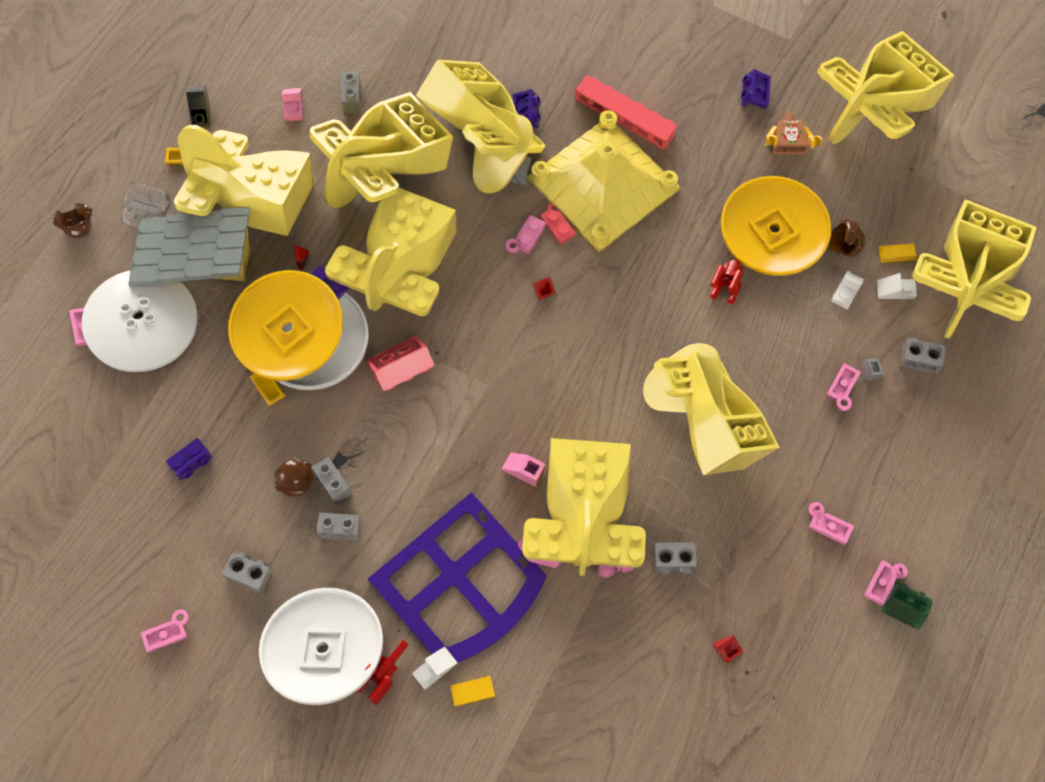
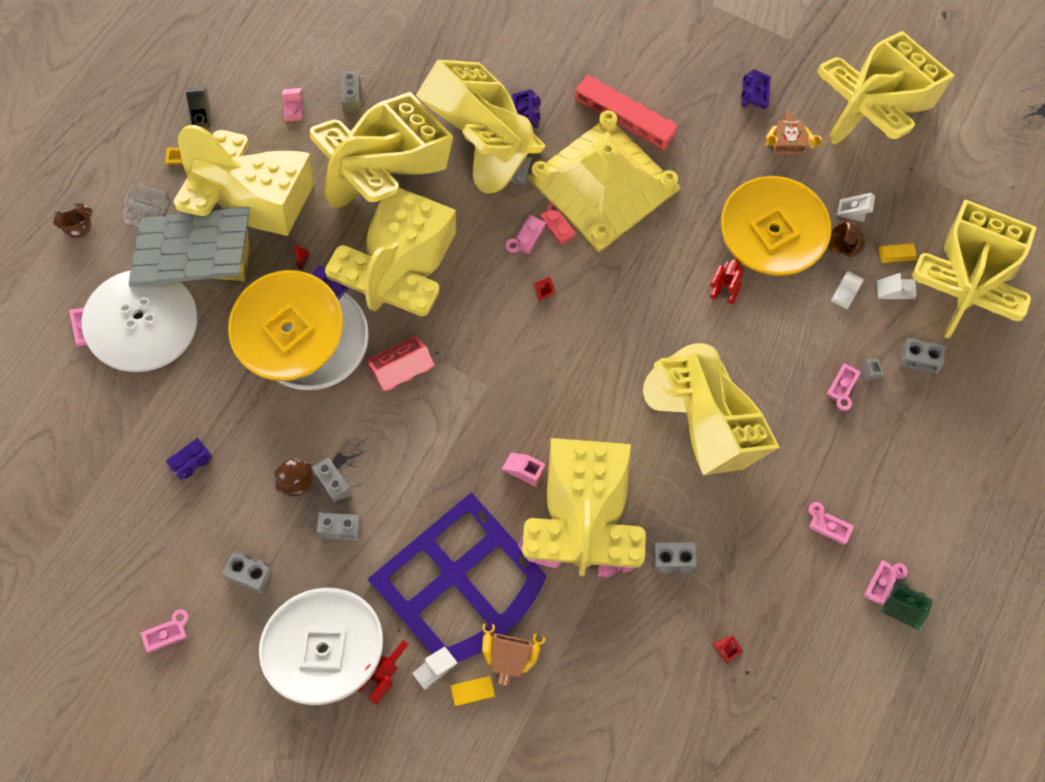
(268, 389): yellow tile -> none
(509, 654): none -> nougat torso
(856, 207): none -> white slope

